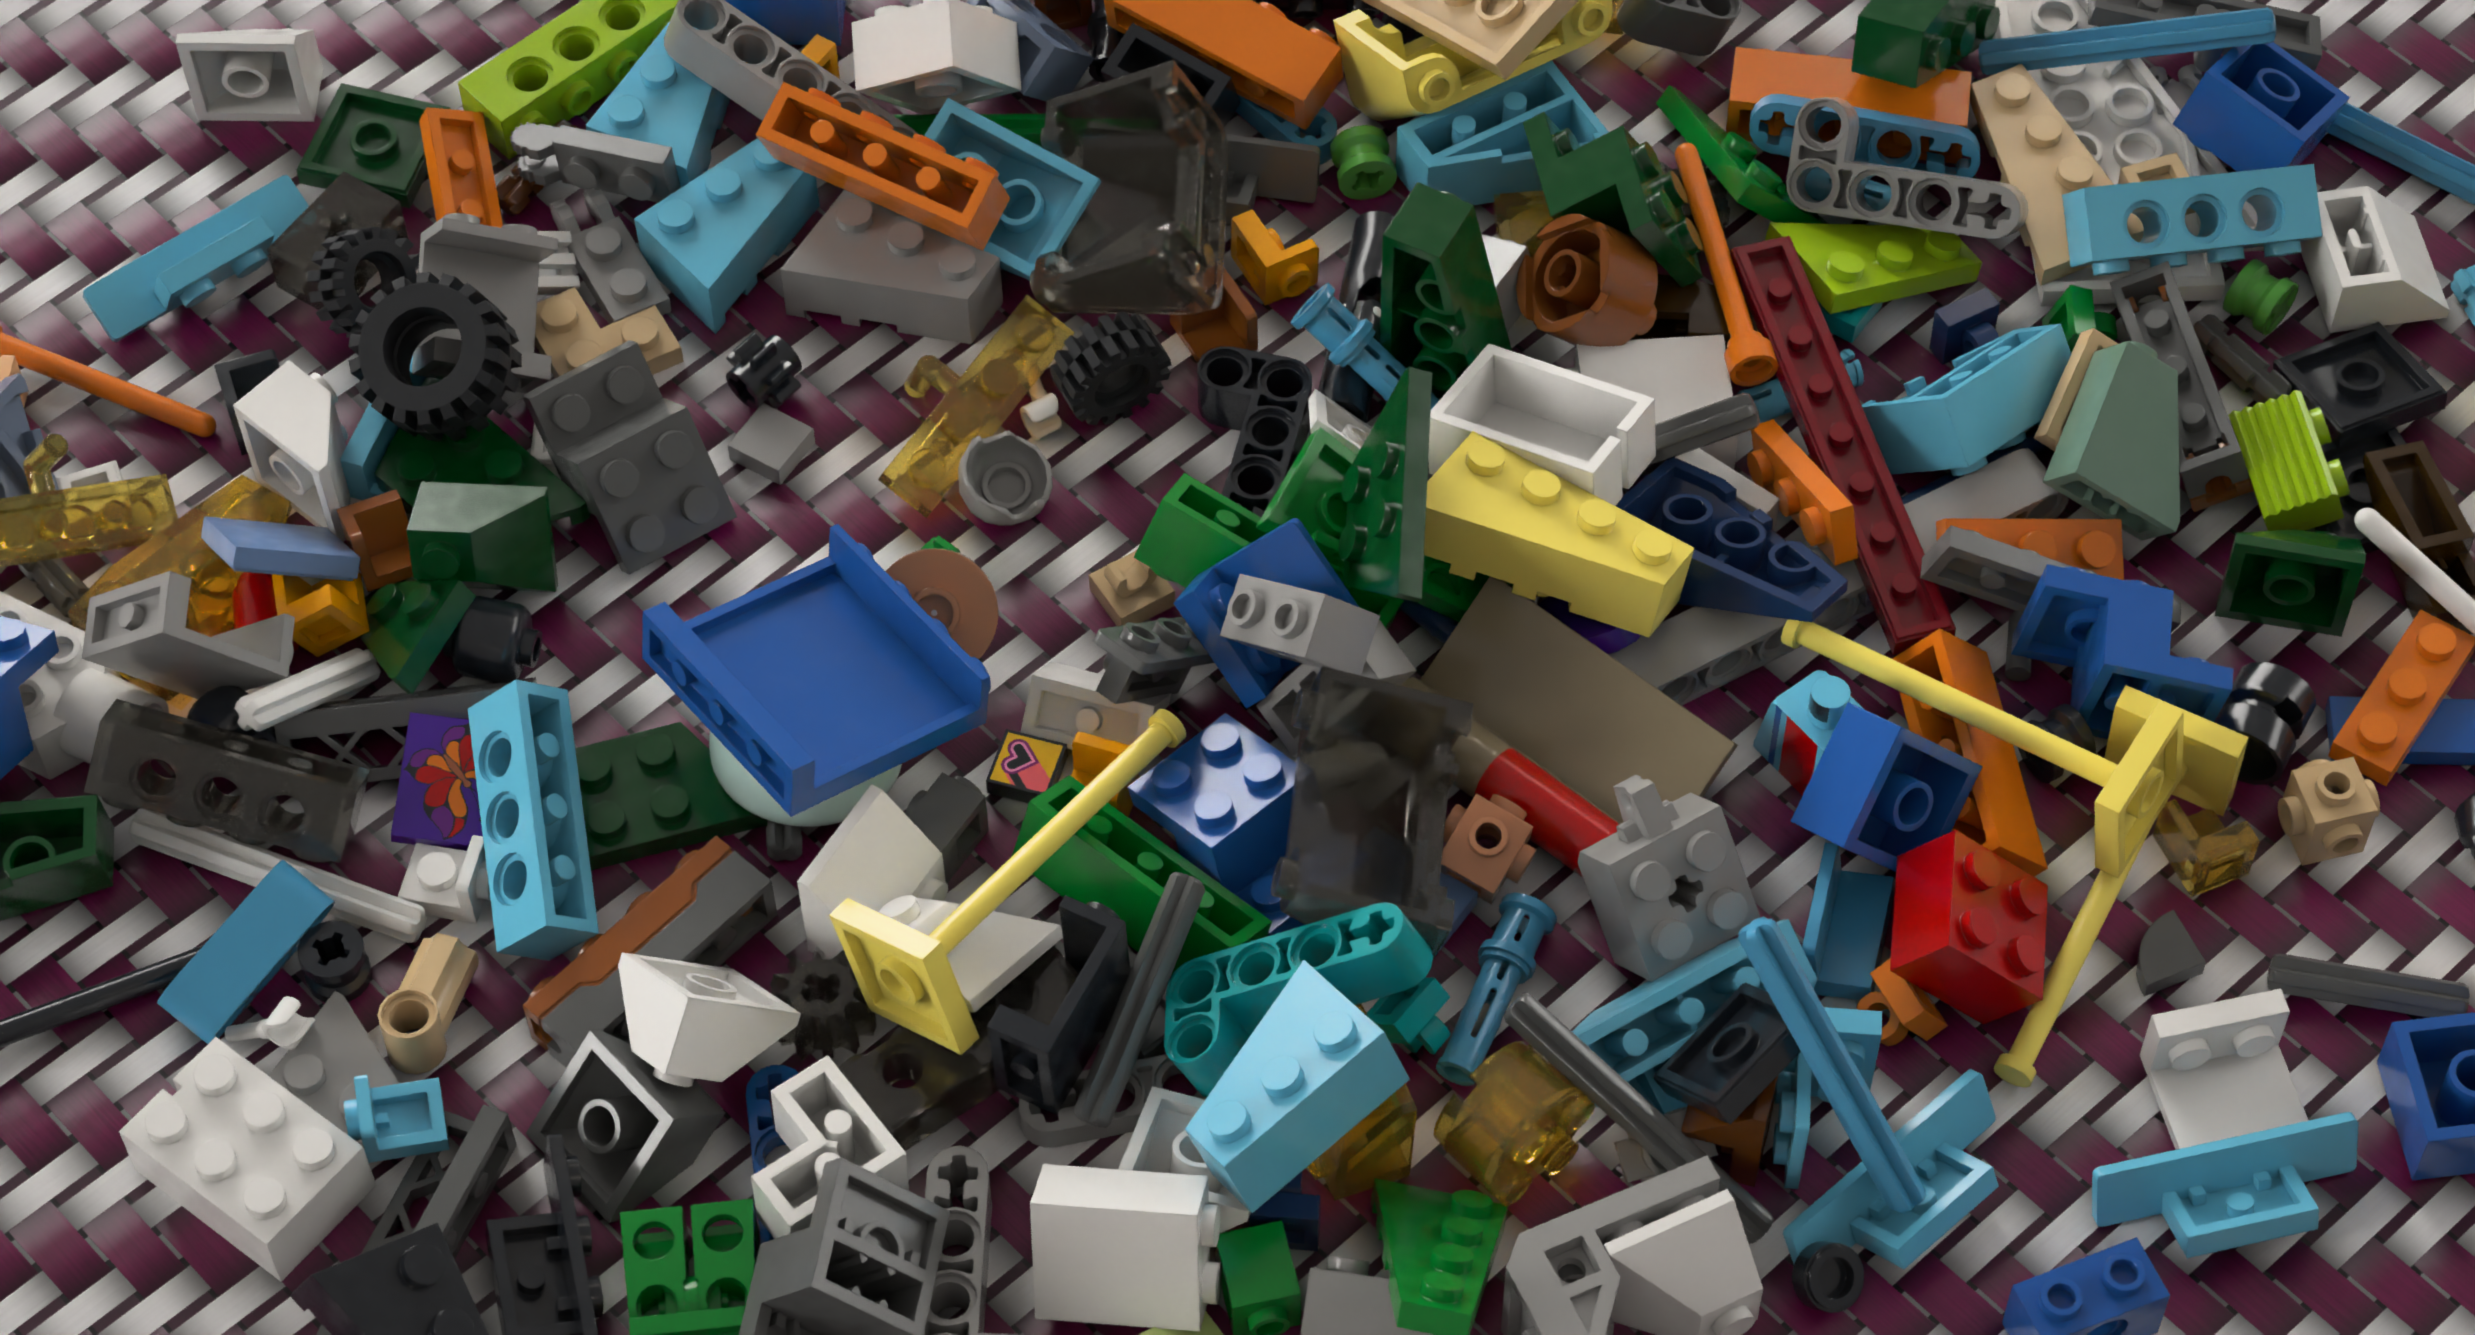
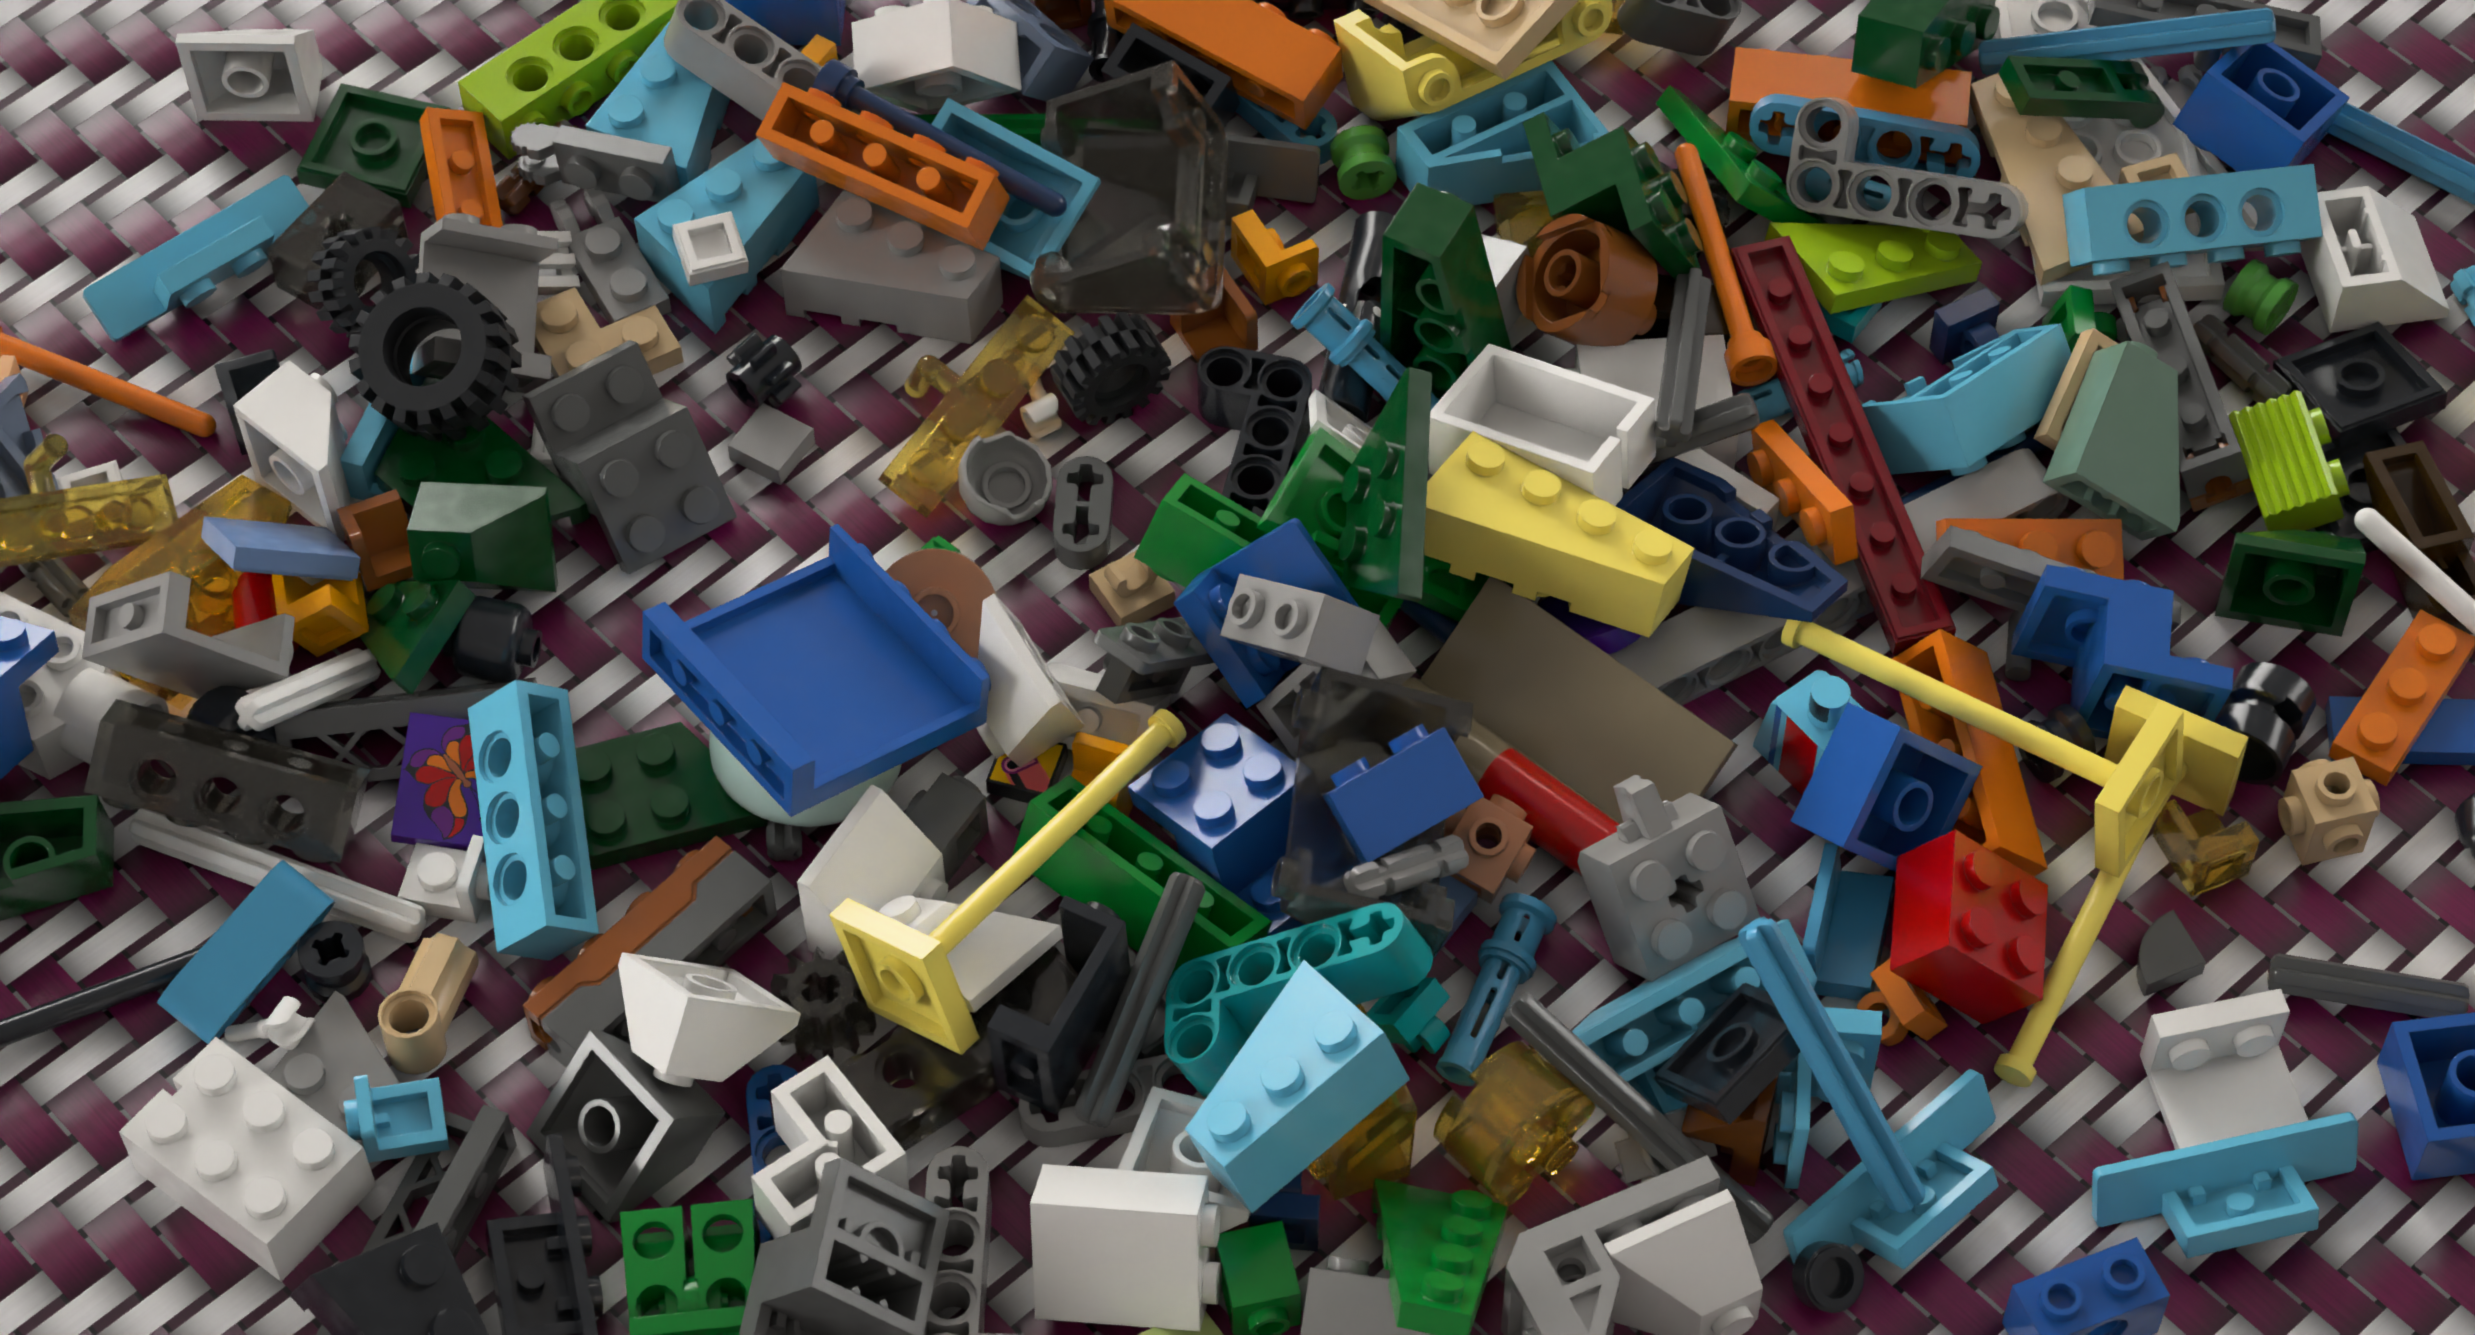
(710, 248): none -> white tile
(845, 86): none -> dark blue piece
(1025, 700): none -> white slope
(1094, 513): none -> dark grey beam
(1401, 794): none -> blue brick
(1408, 868): none -> light grey axle
(1683, 358): none -> dark grey axle
(2081, 89): none -> dark green plate

